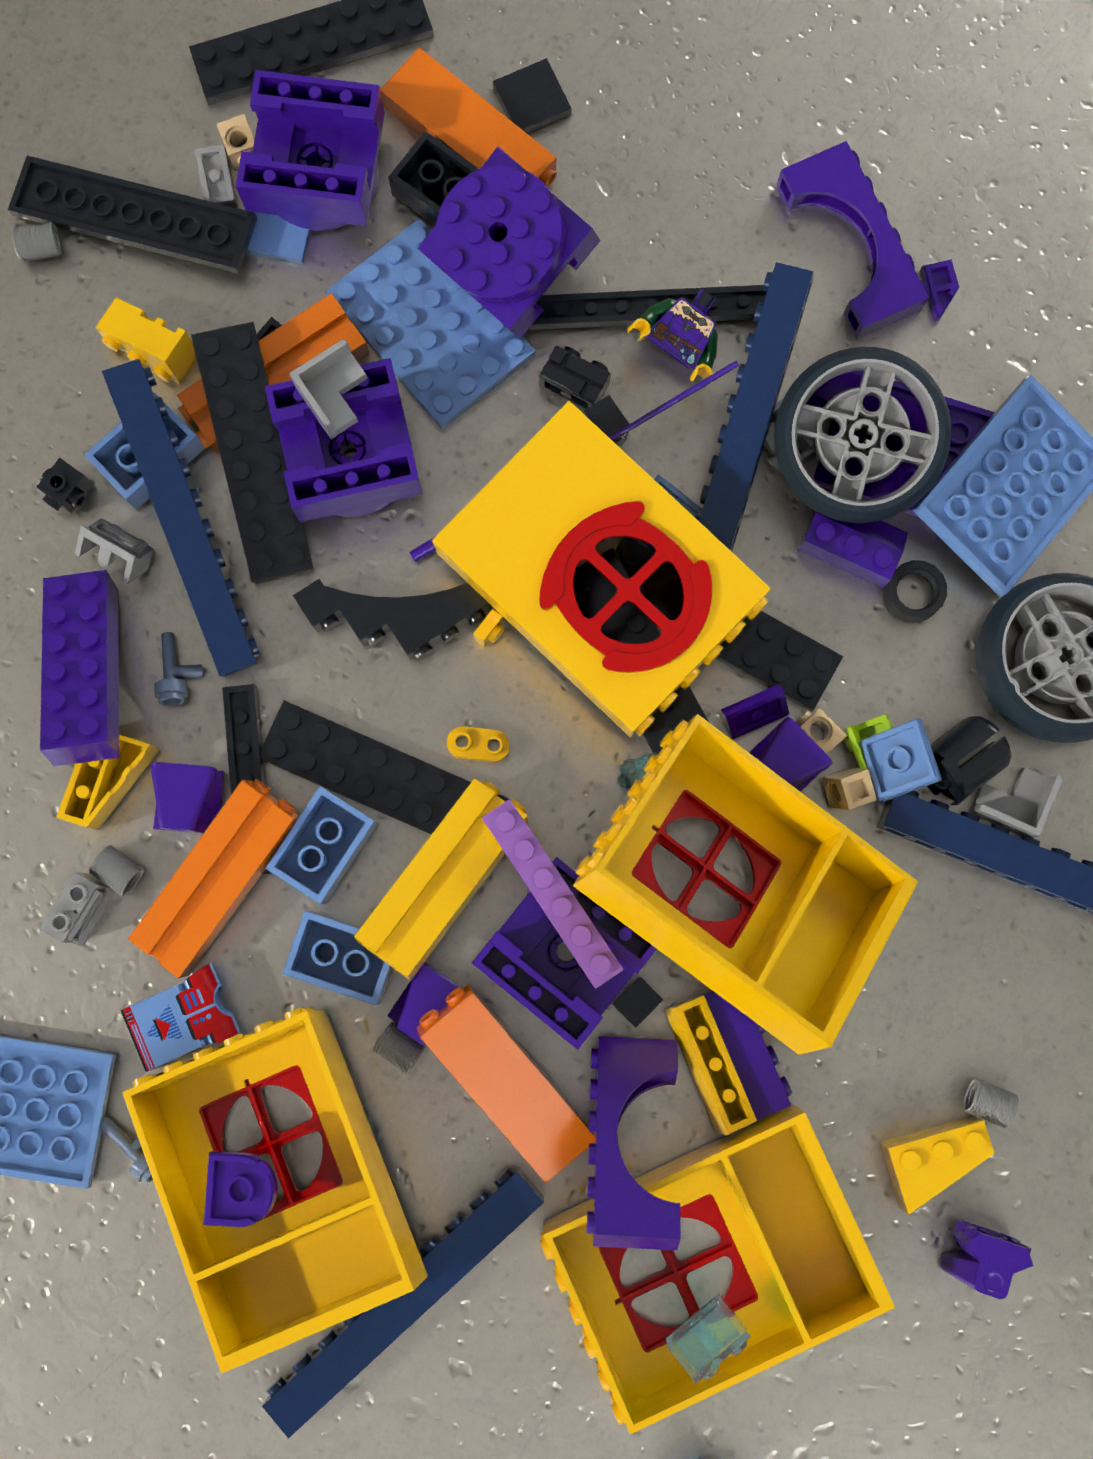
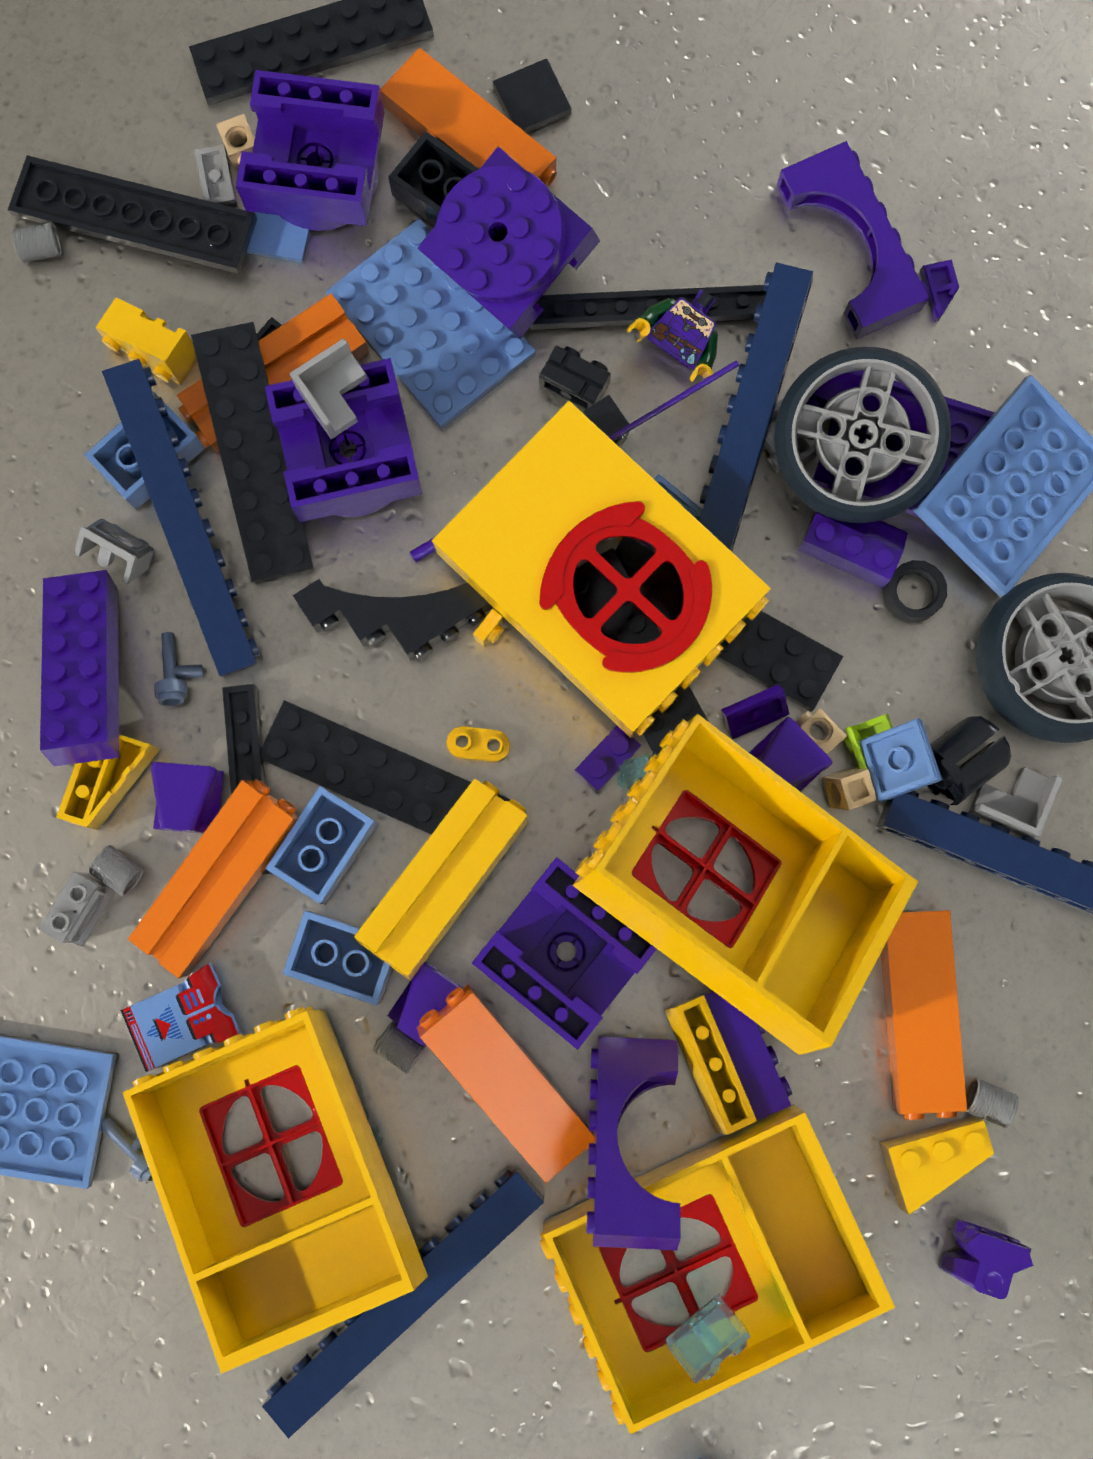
(64, 486): black brick -> none
(238, 1189): dark purple tile -> none
(552, 894): medium lavender plate -> none
(606, 758): none -> dark purple plate
(637, 1001): black panel -> none
(923, 1017): none -> orange brick

